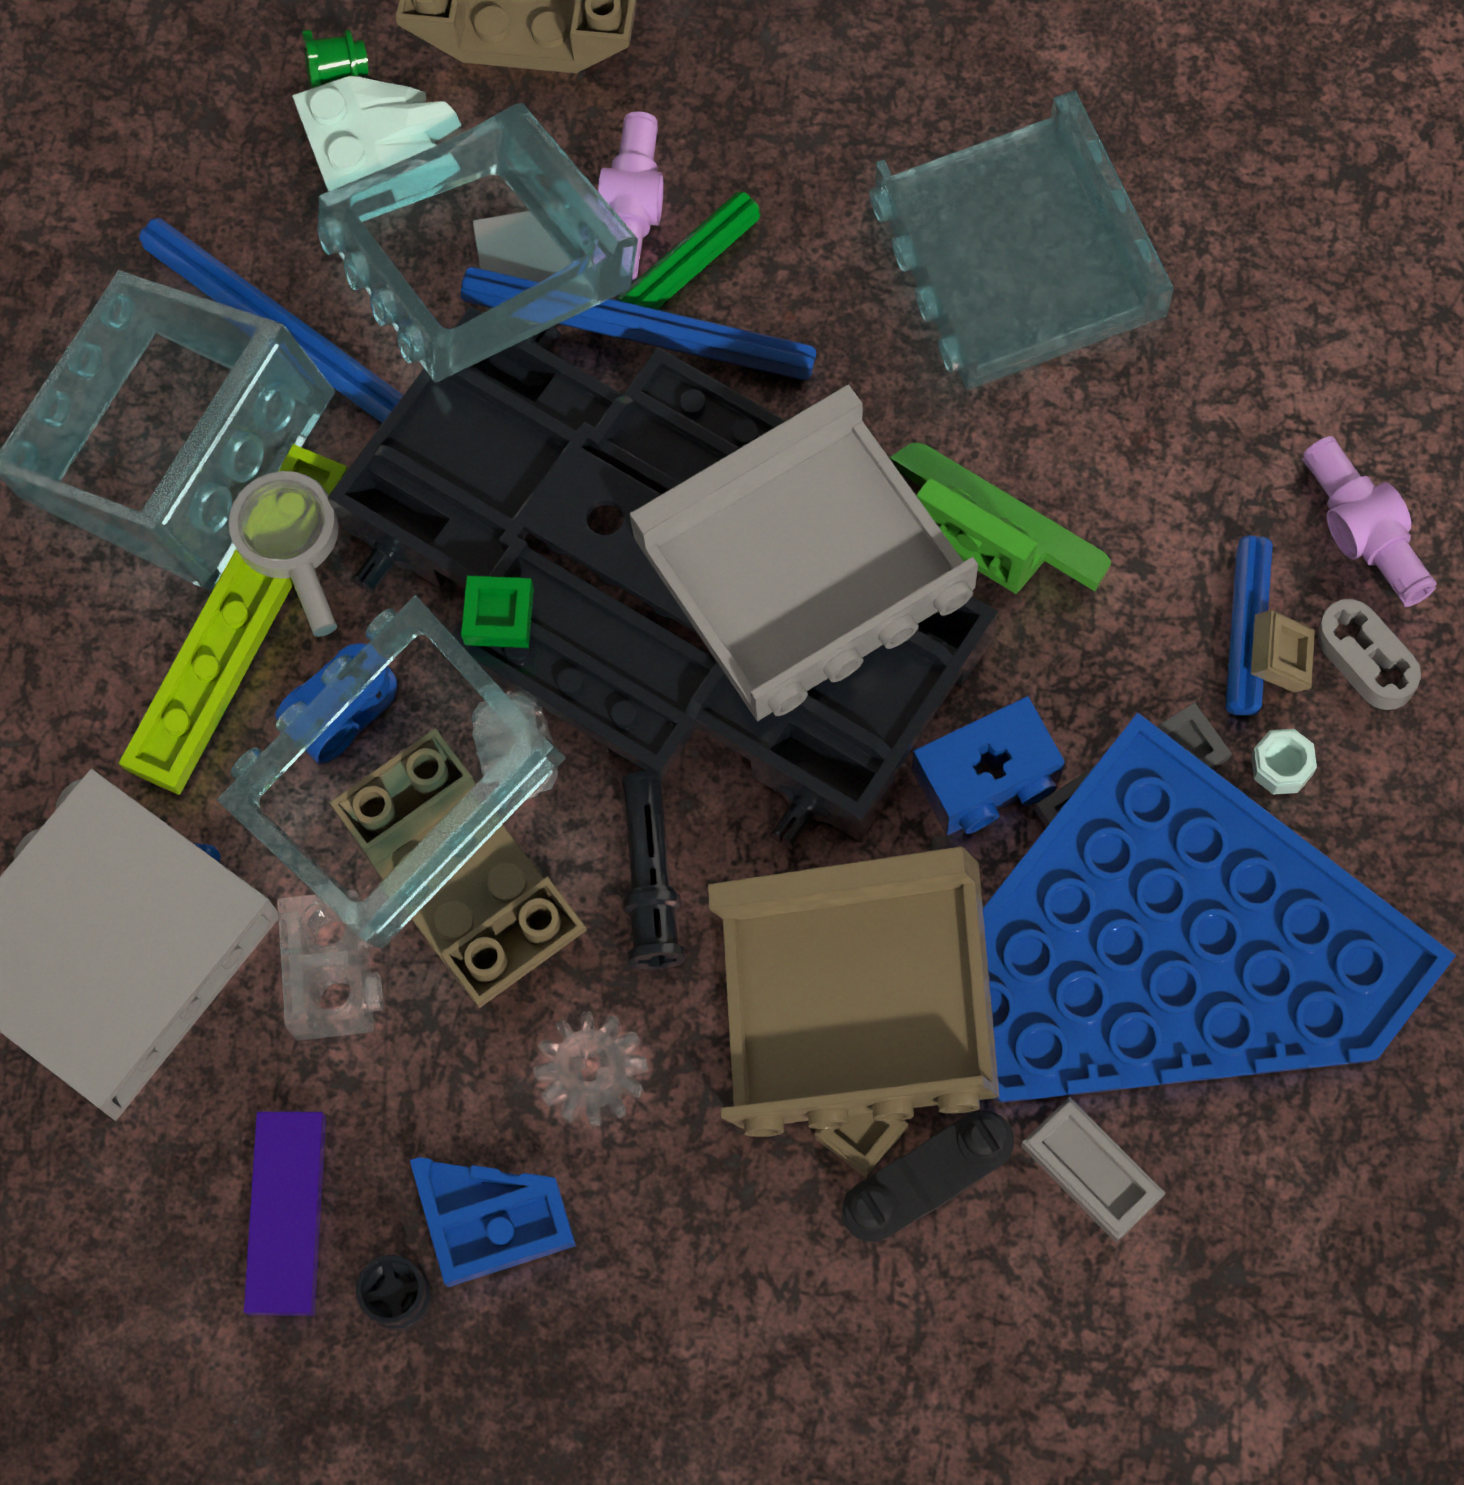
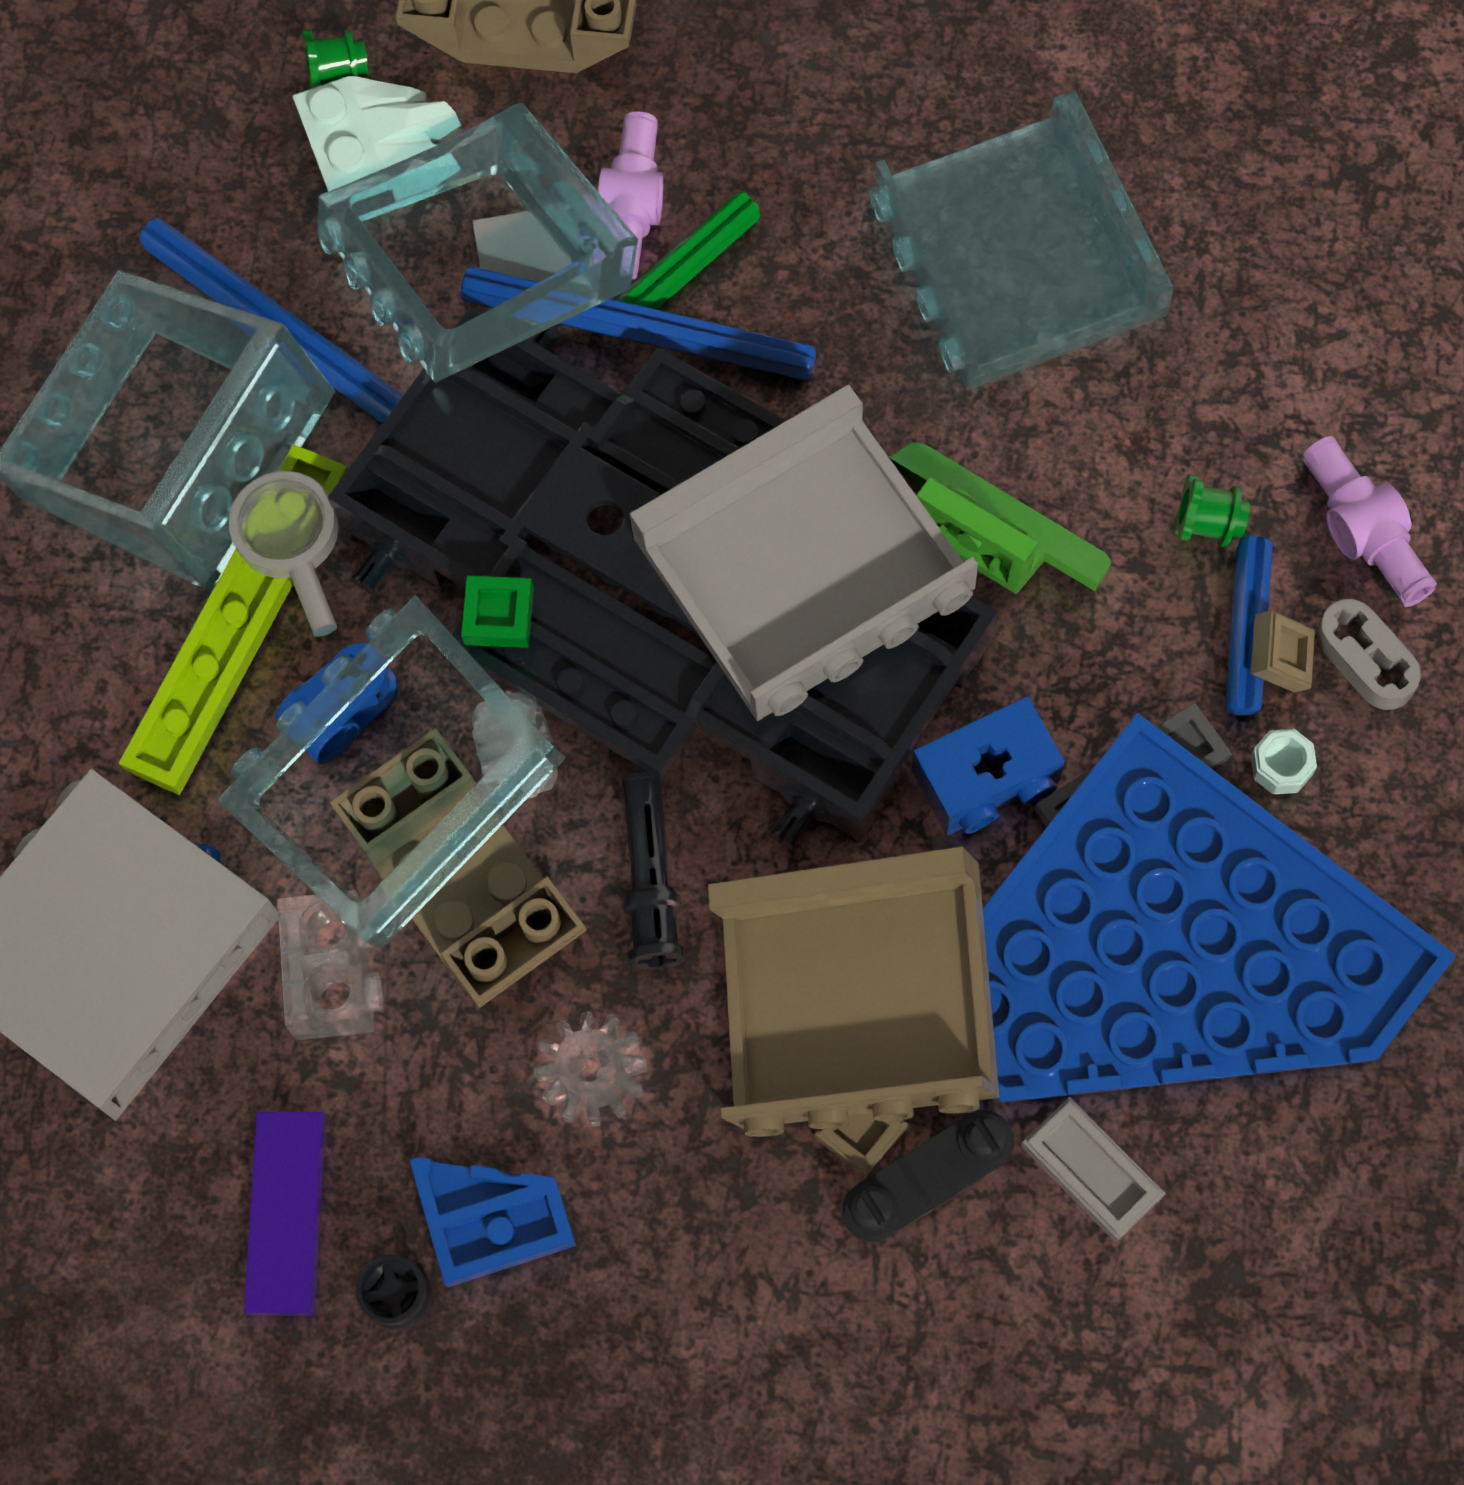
(1211, 512): none -> green brick

